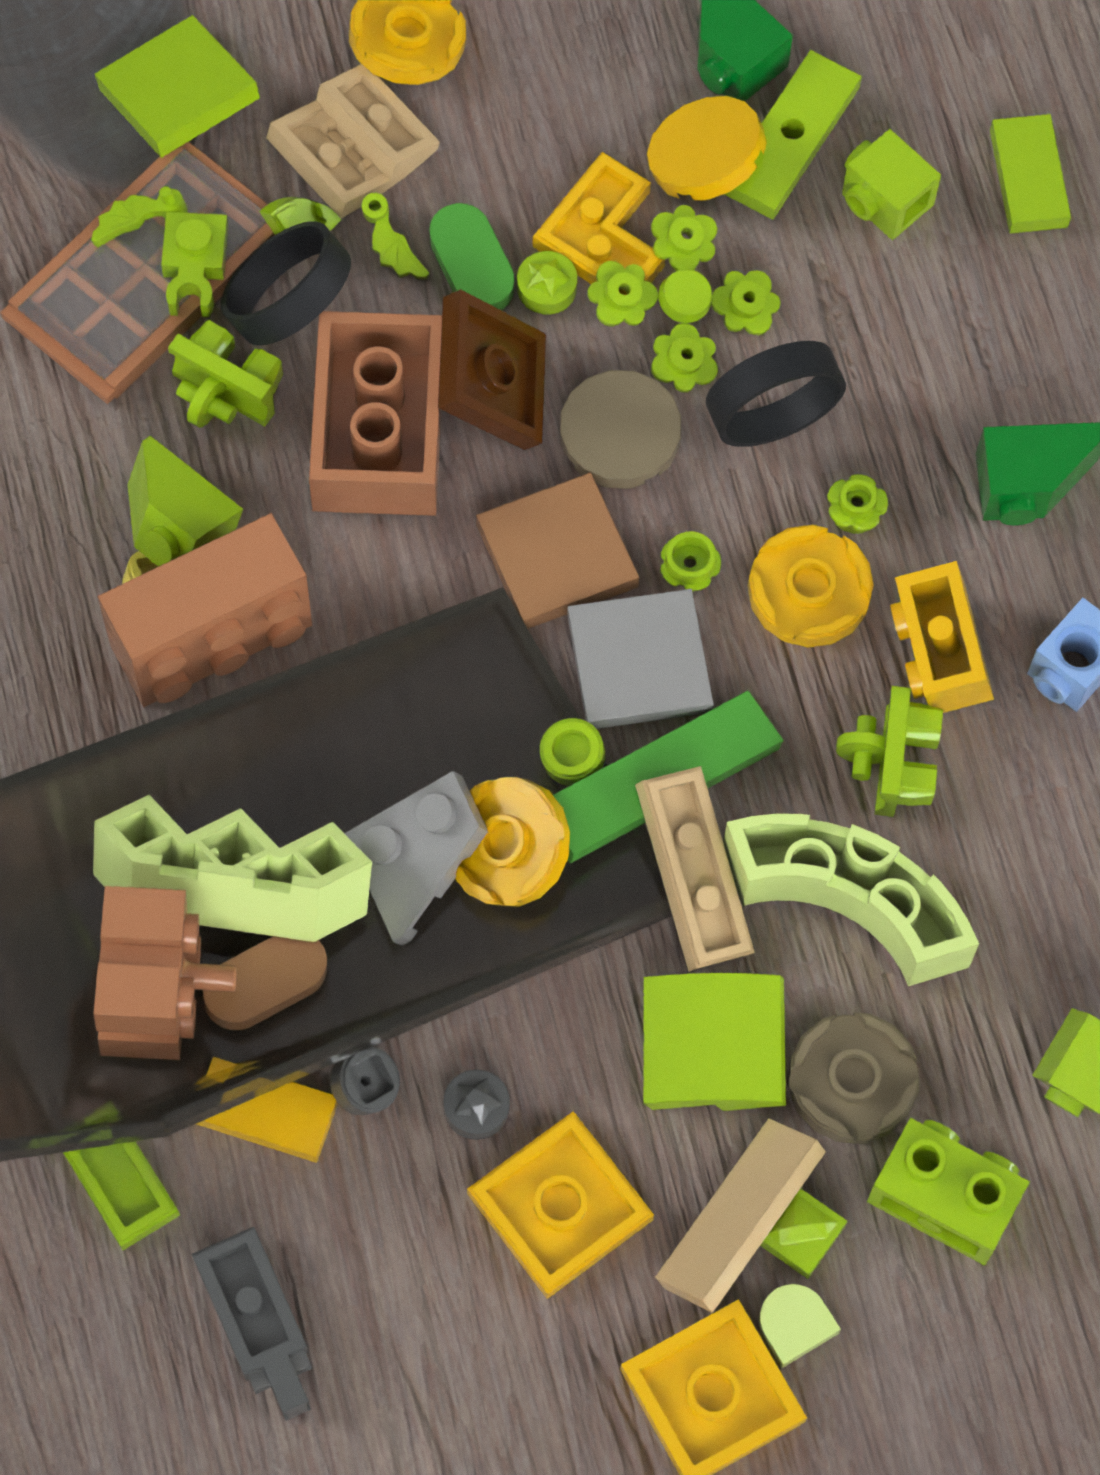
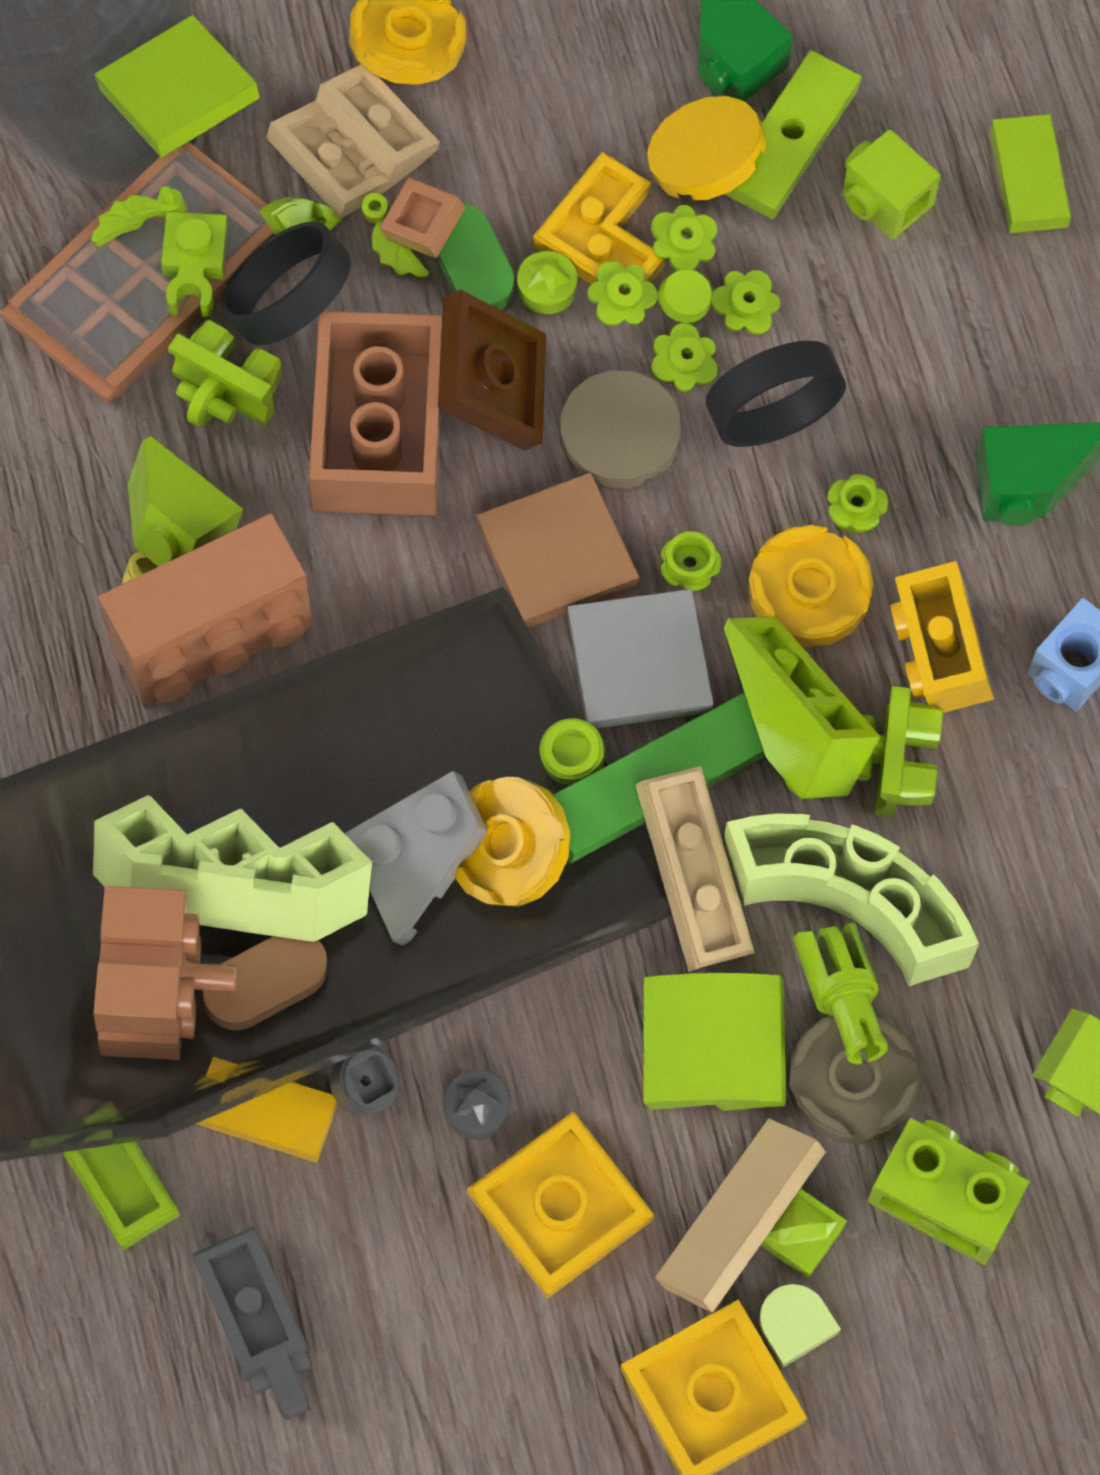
(422, 218): none -> nougat plate
(798, 711): none -> lime slope
(843, 987): none -> lime arm

